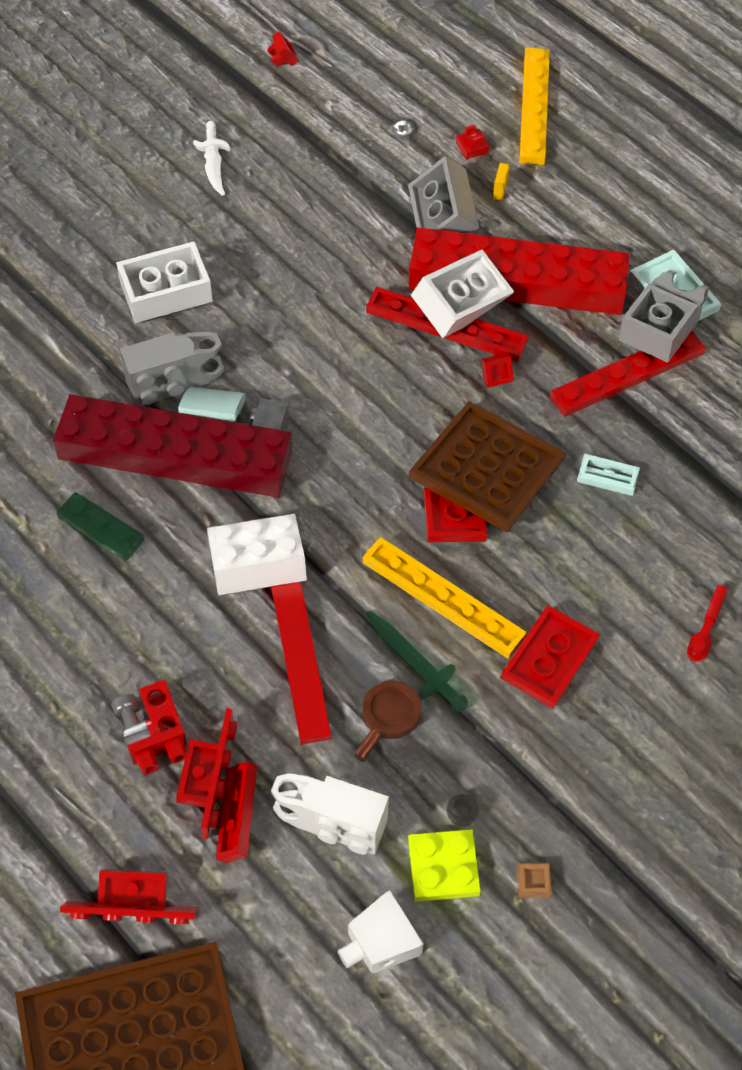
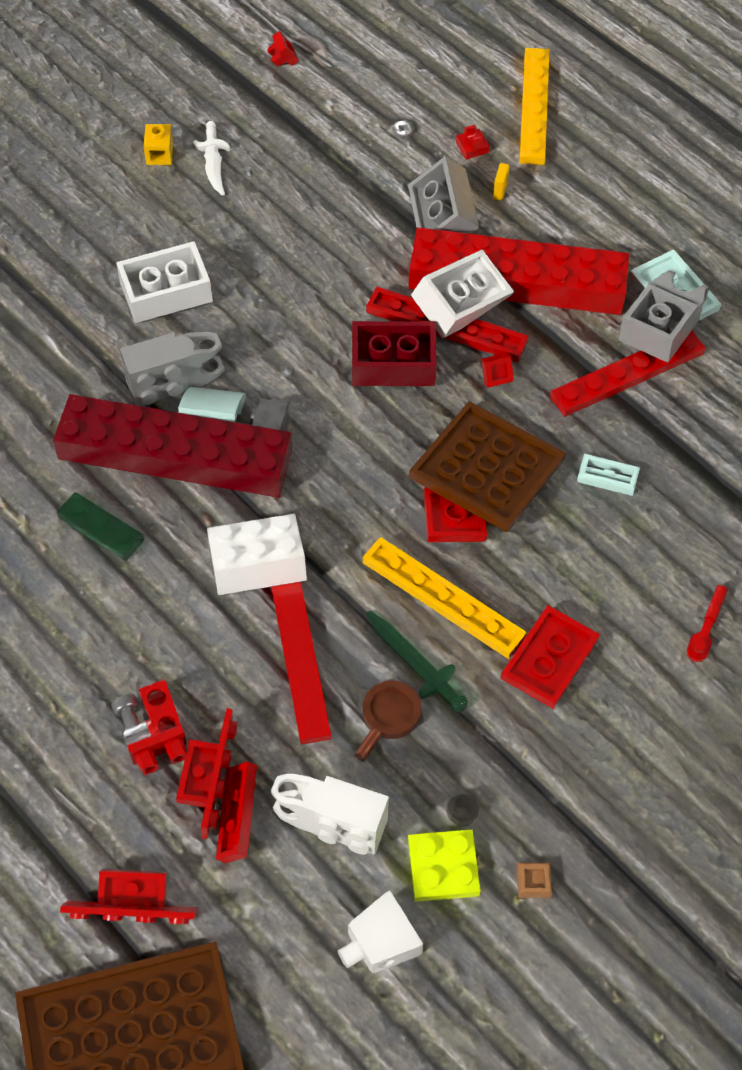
(158, 144): none -> yellow brick
(393, 353): none -> dark red brick

